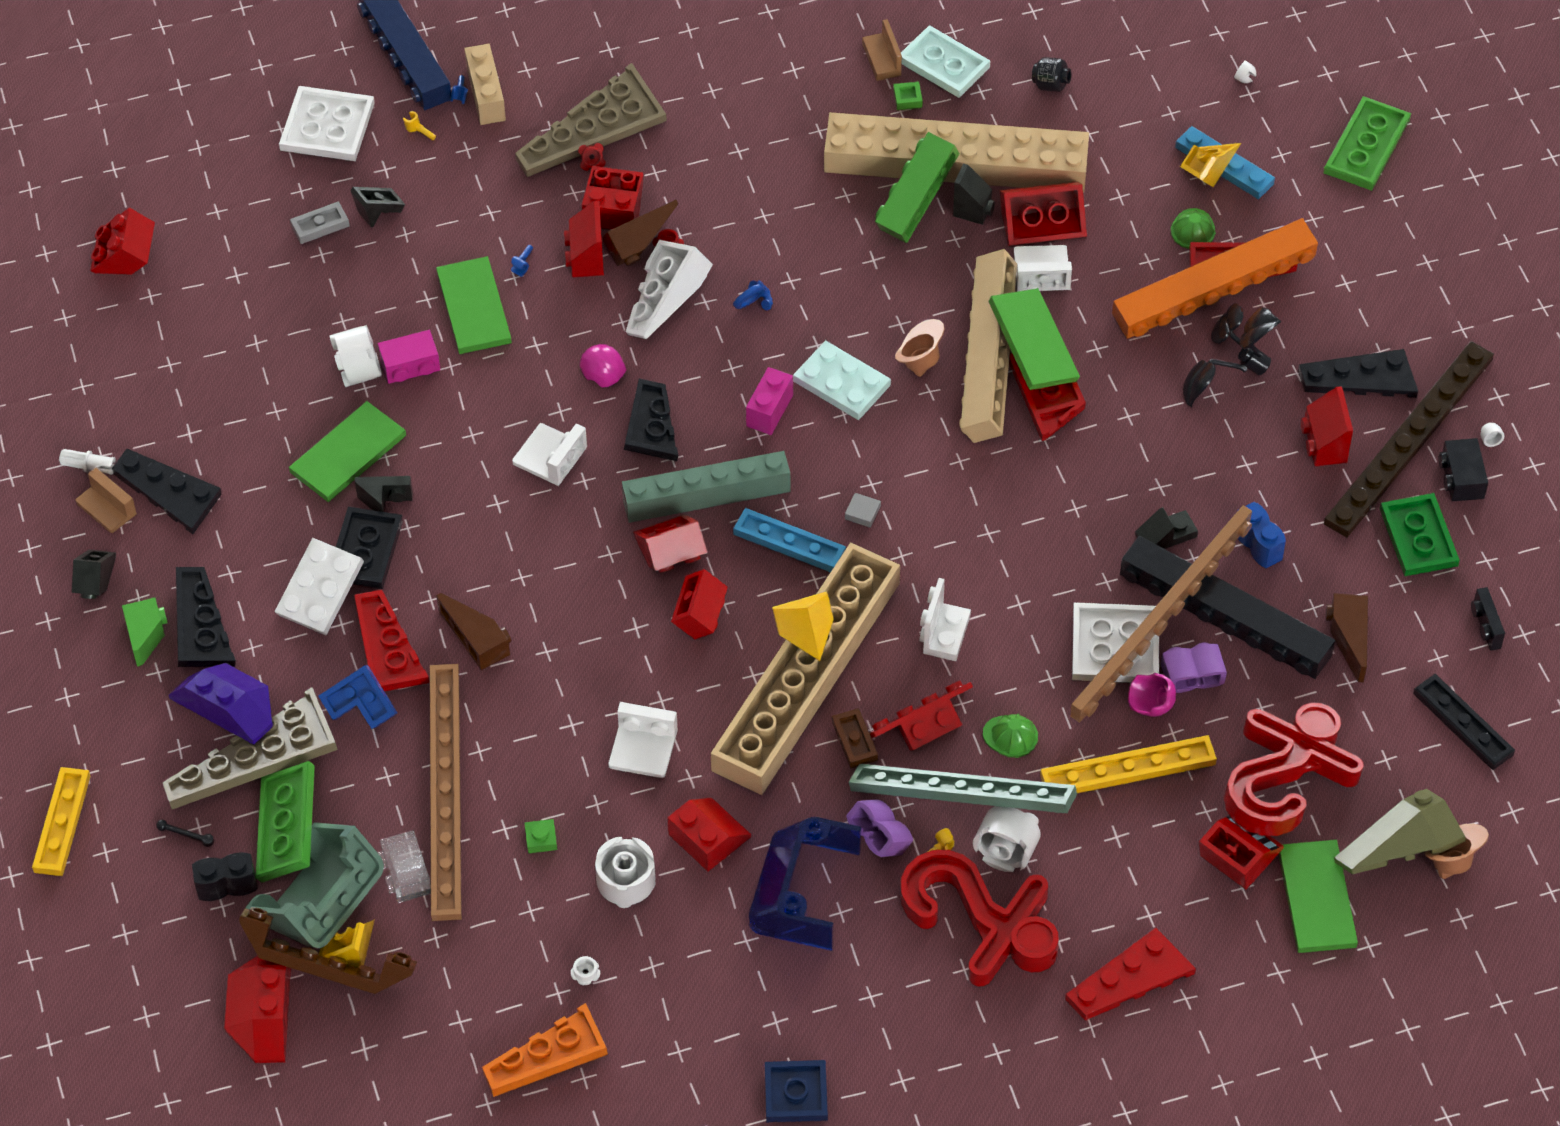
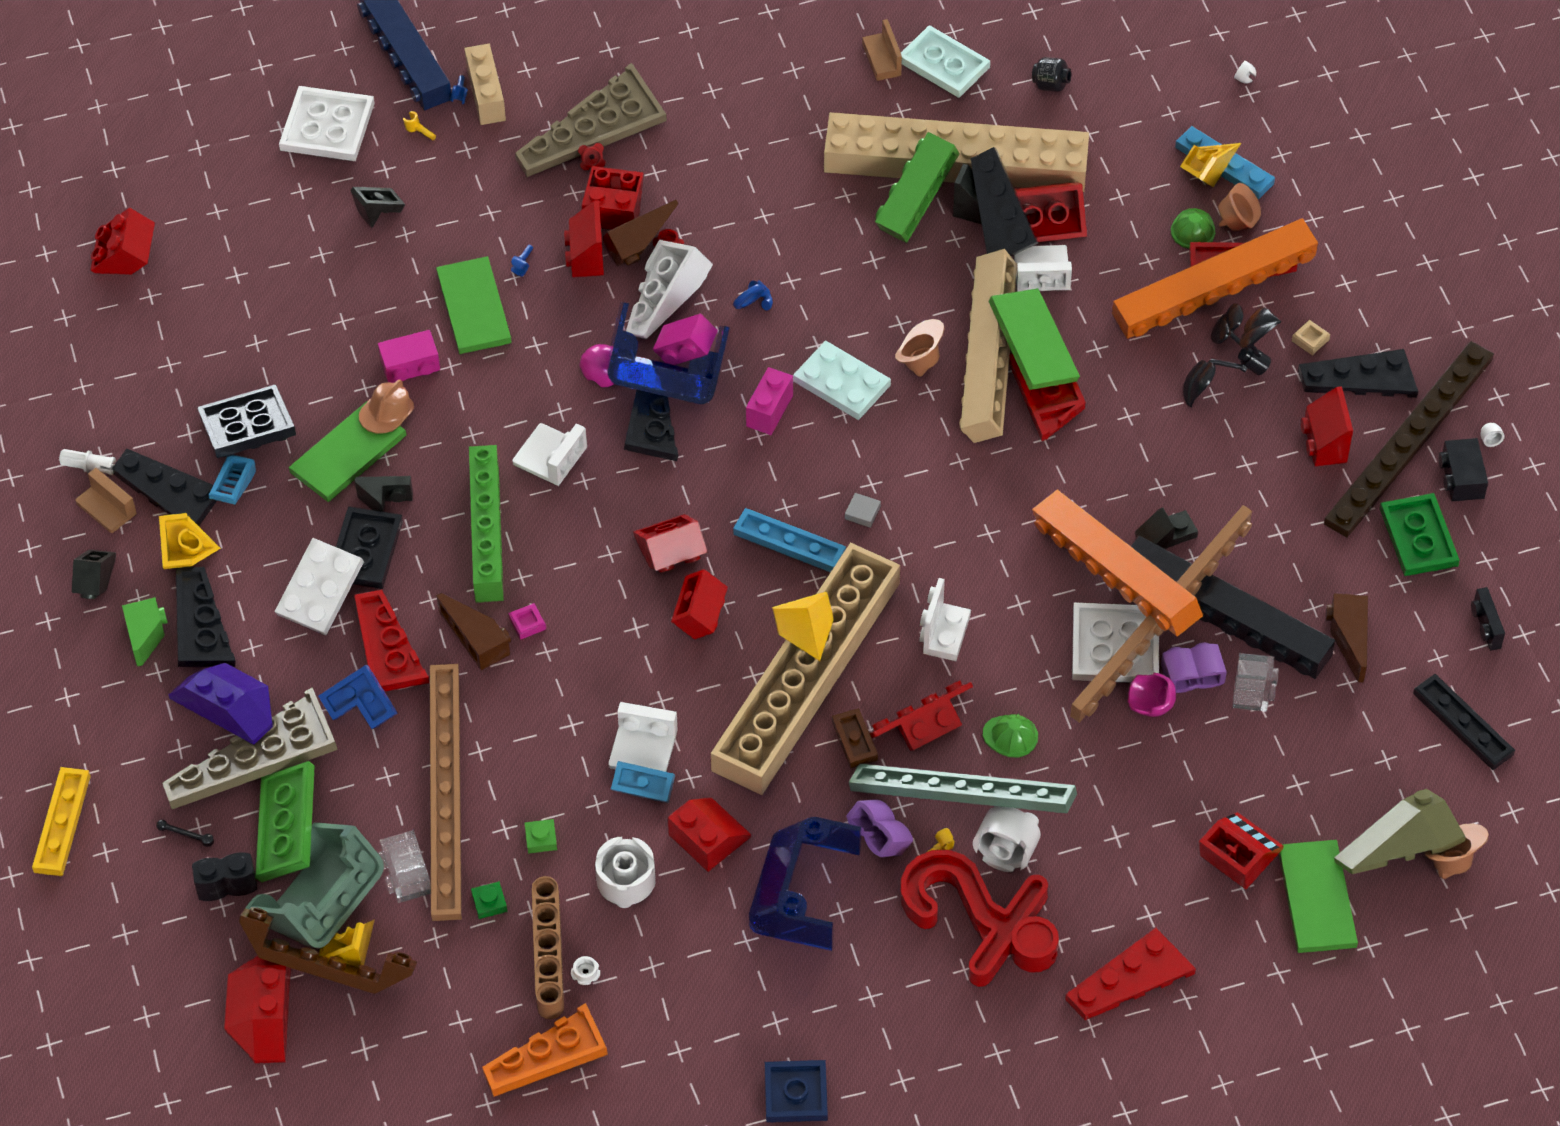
(183, 541): none -> yellow slope
(233, 464): none -> dark azure slope
(246, 421): none -> plate
(319, 222): light grey plate -> none
(356, 355): white brick -> none
(386, 408): none -> nougat piece
(486, 524): none -> bright green brick
(489, 900): none -> green plate
(527, 621): none -> dark pink tile
(547, 959): none -> medium nougat beam
(643, 782): none -> dark azure plate
(685, 339): none -> dark pink brick
(689, 384): none -> clear blue windscreen
(706, 486): sand green brick -> none
(907, 95): bright green plate -> none
(1000, 209): none -> black wing
(1117, 563): none -> orange brick
(1133, 765): yellow plate -> none
(1239, 208): none -> nougat piece
(1254, 682): none -> clear brick
(1264, 538): blue brick -> none
(1298, 750): red piece -> none
(1310, 337): none -> tan tile
(1367, 143): bright green tile -> none

